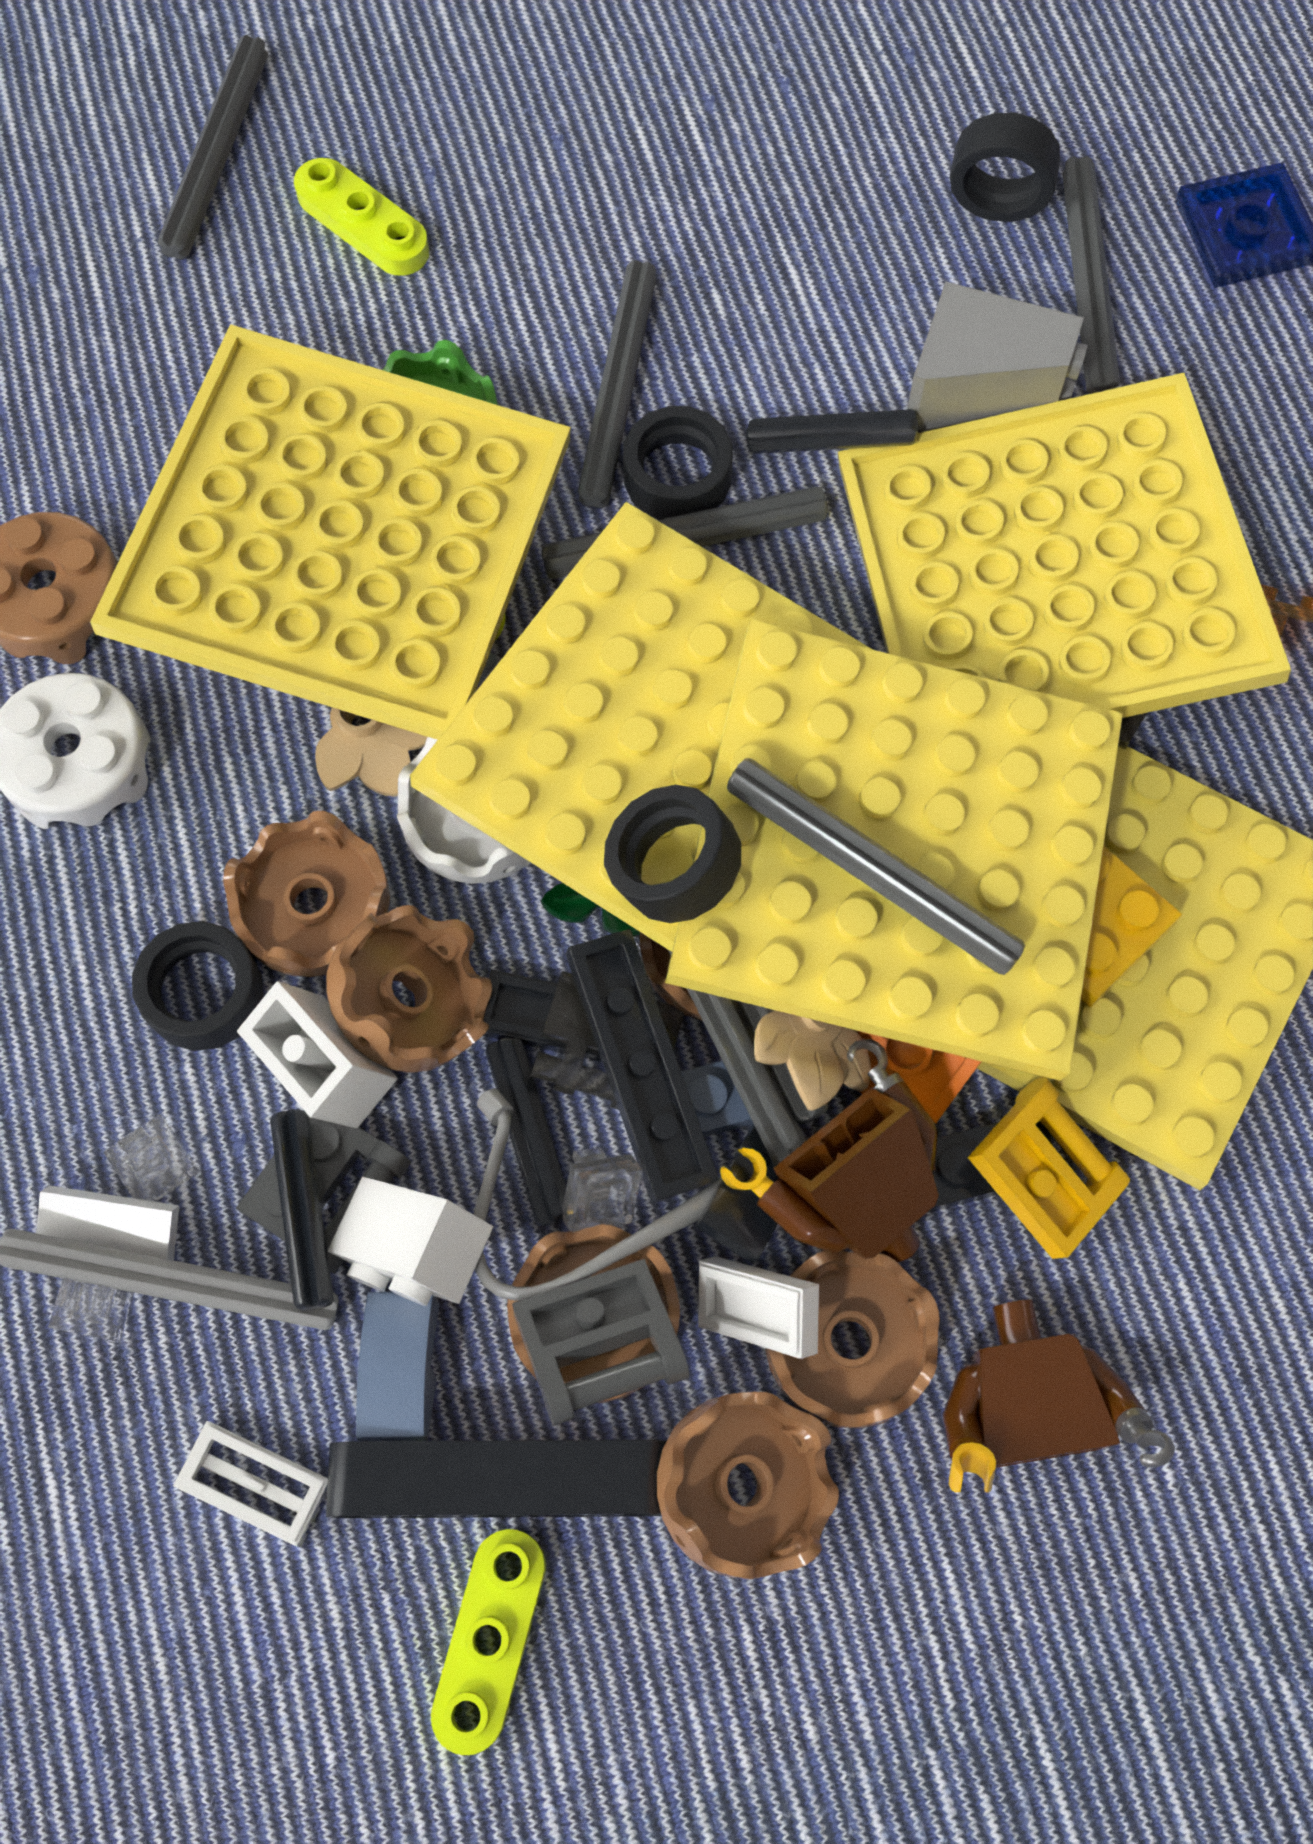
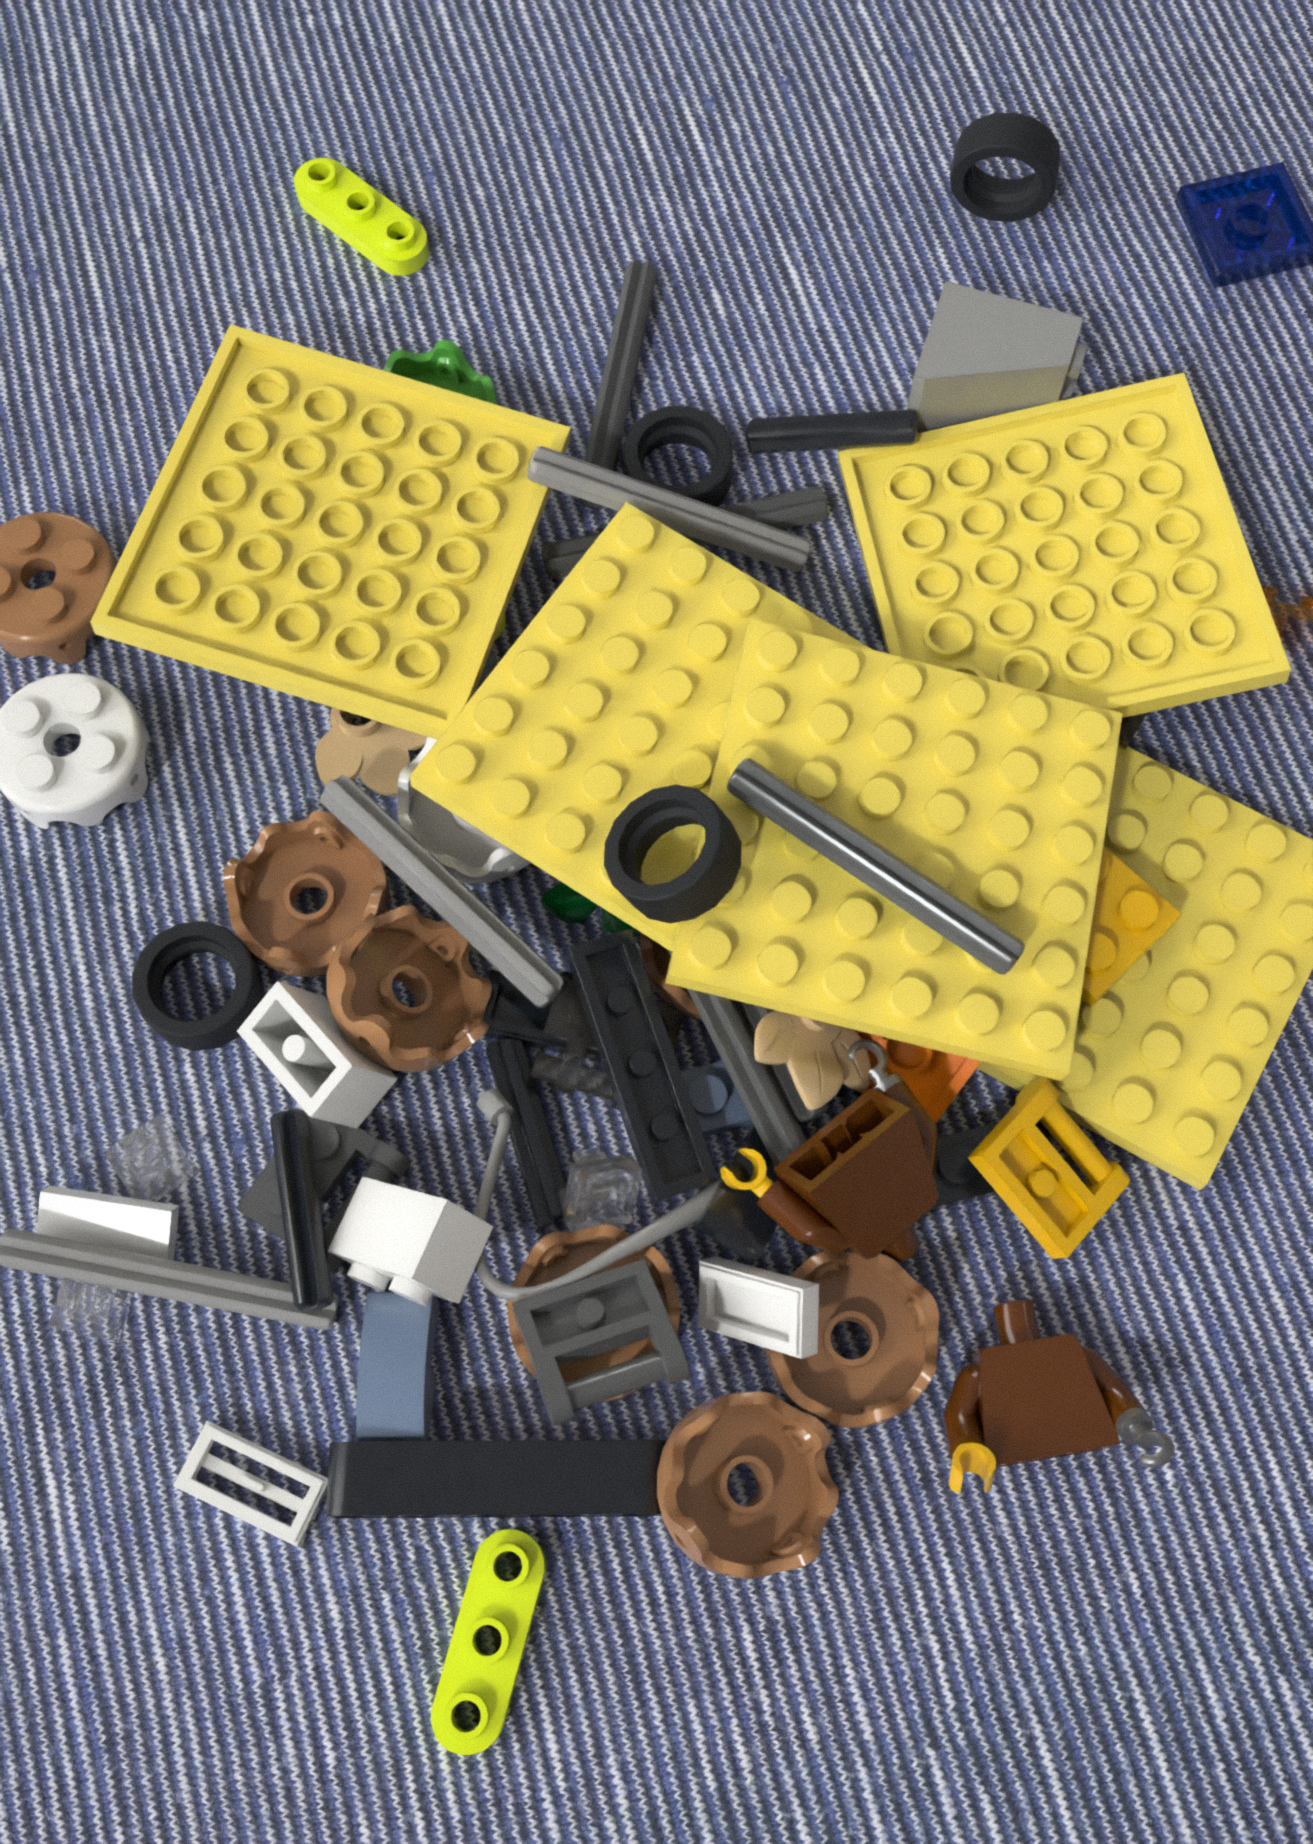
(213, 148): dark grey axle -> none
(442, 891): none -> light grey axle
(670, 508): none -> light grey axle
(1090, 274): dark grey axle -> none

